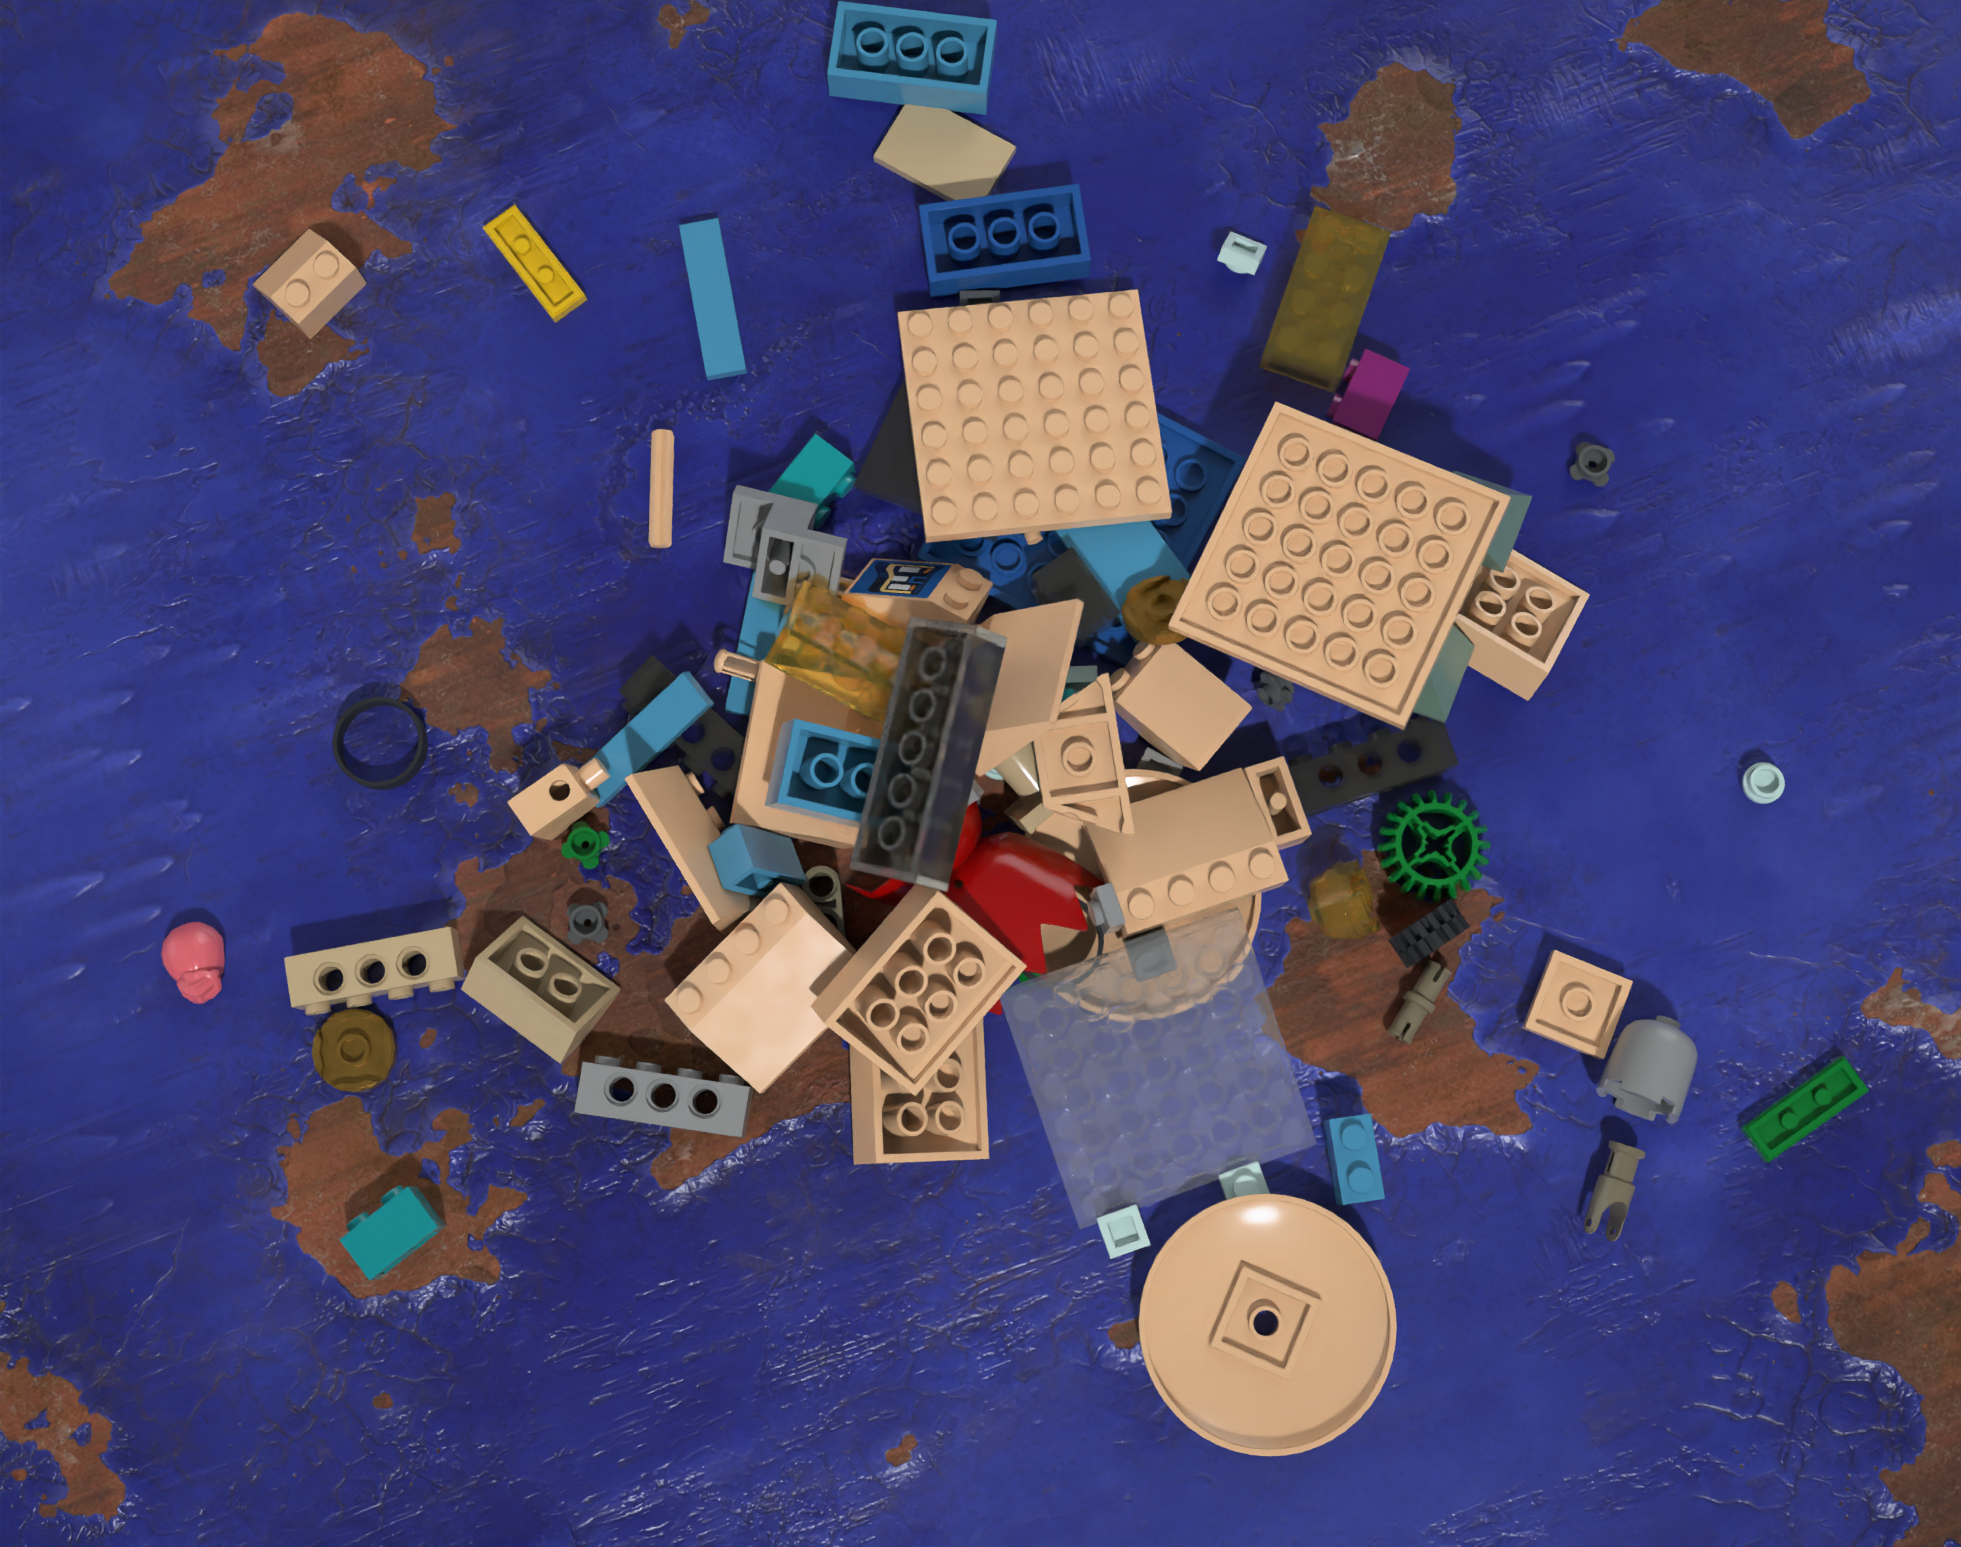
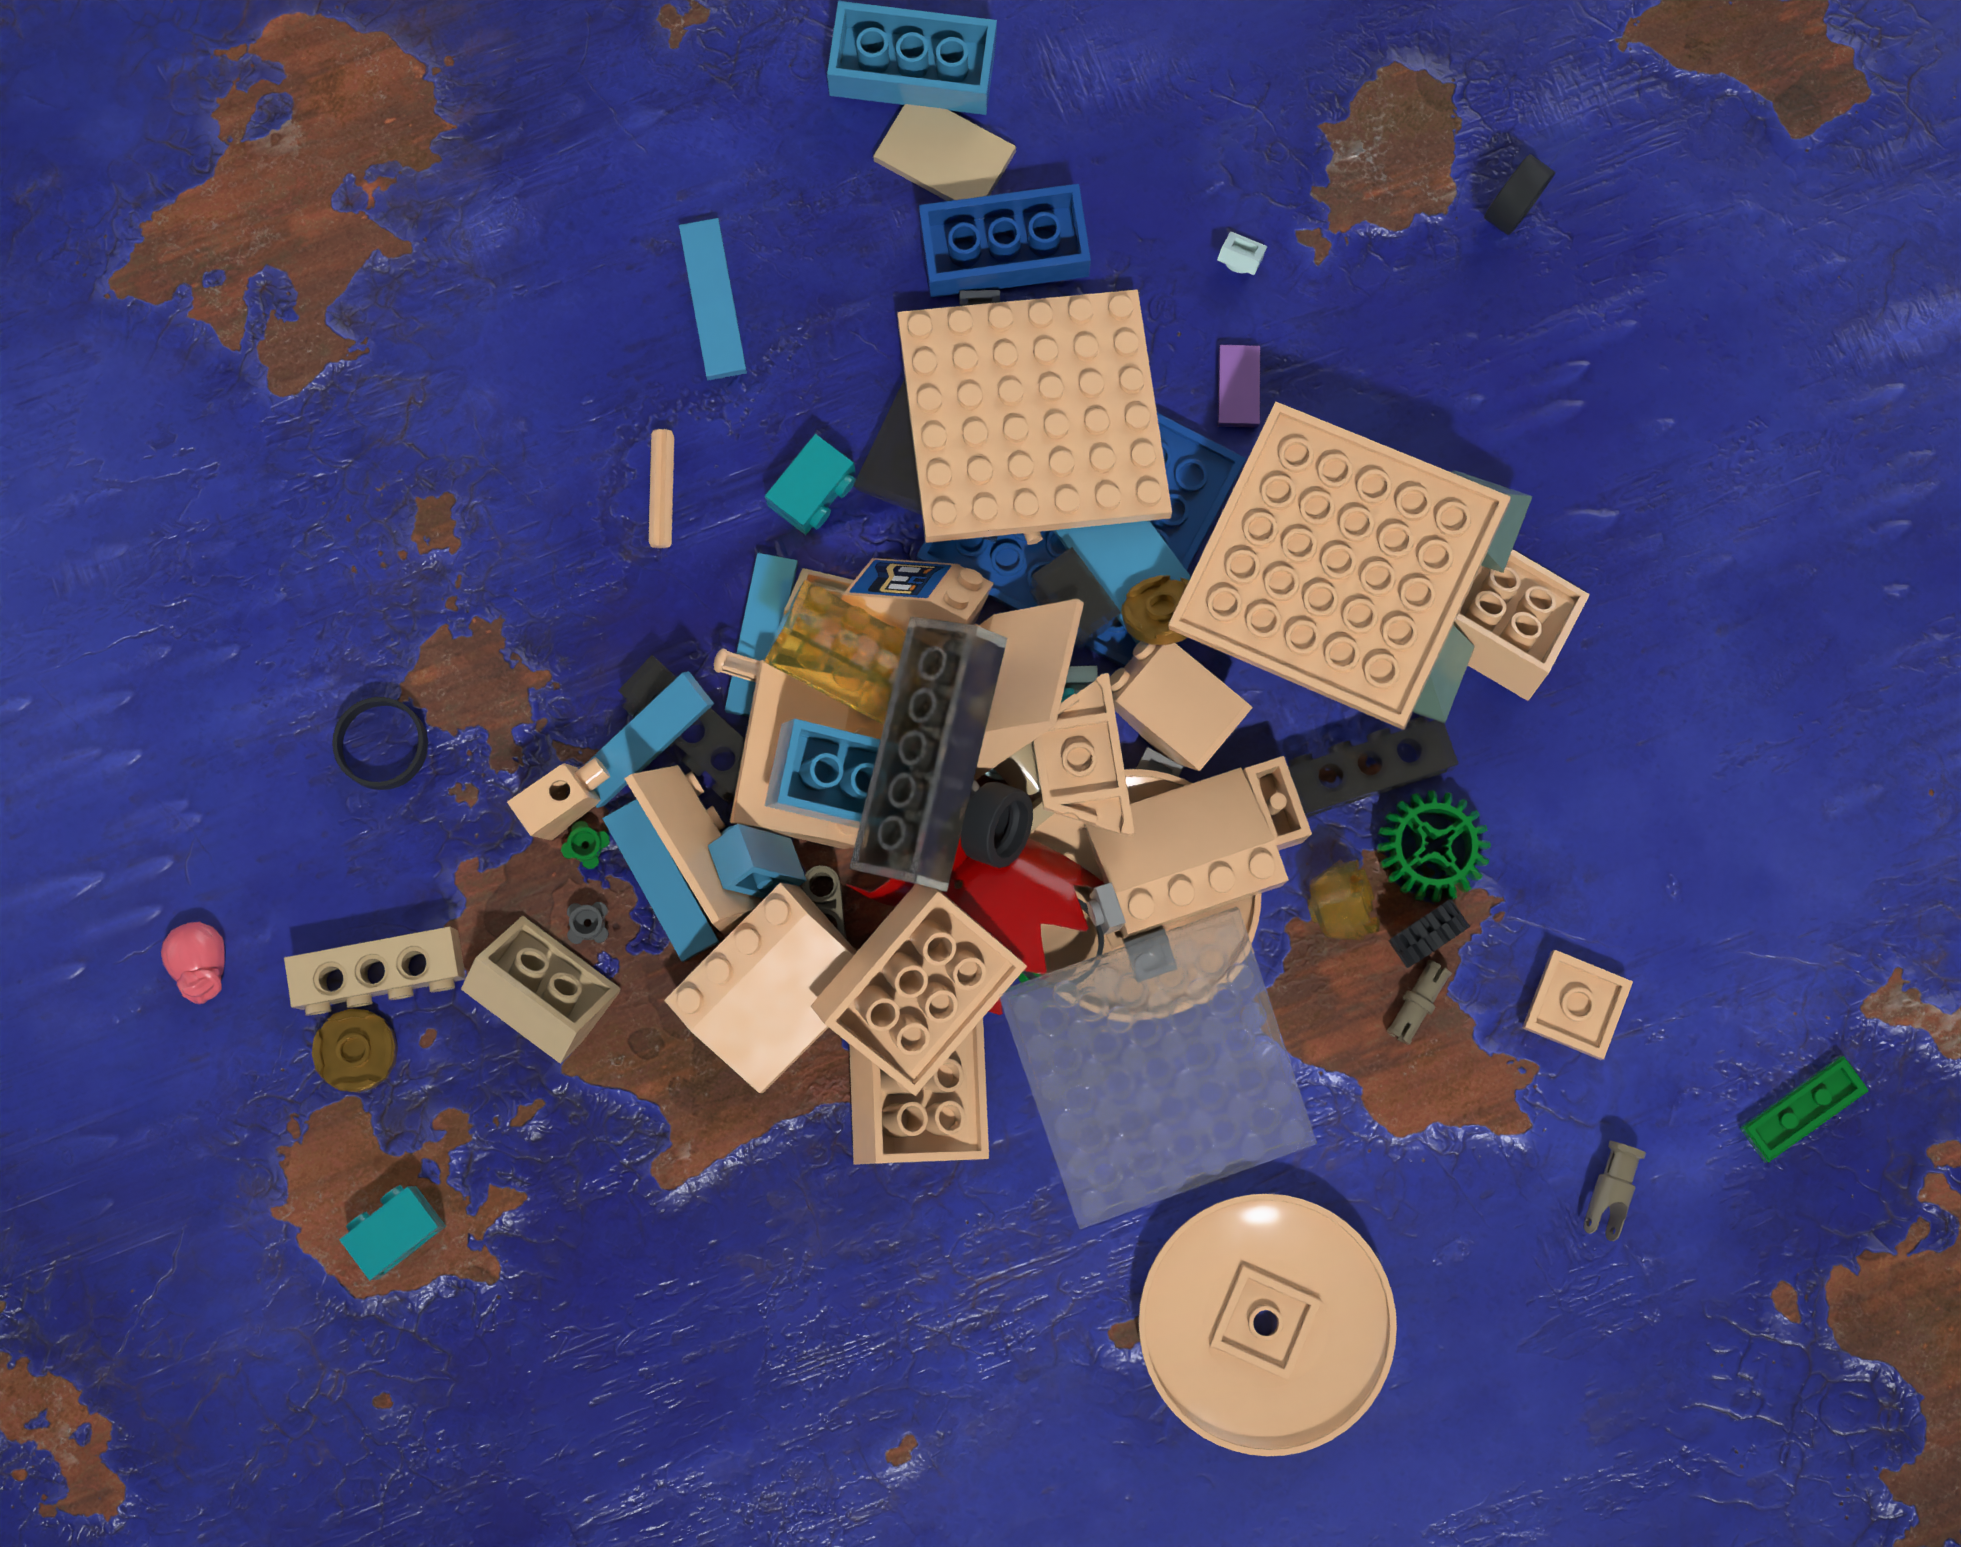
(310, 283): light nougat slope -> none
(535, 263): yellow tile -> none
(597, 1097): light grey brick -> none
(661, 881): none -> dark azure tile
(779, 543): light grey bracket -> none
(994, 805): none -> black tyre
(1123, 1231): light aqua plate -> none
(1239, 386): none -> medium lavender tile
(1244, 1182): light aqua plate -> none
(1274, 690): dark grey plate -> none
(1325, 299): clear yellow brick -> none
(1353, 1159): dark azure brick -> none
(1370, 395): magenta piece -> none
(1519, 194): none -> black tyre
(1601, 456): dark grey plate -> none
(1650, 1069): light grey cylinder -> none
(1763, 783): light aqua plate -> none

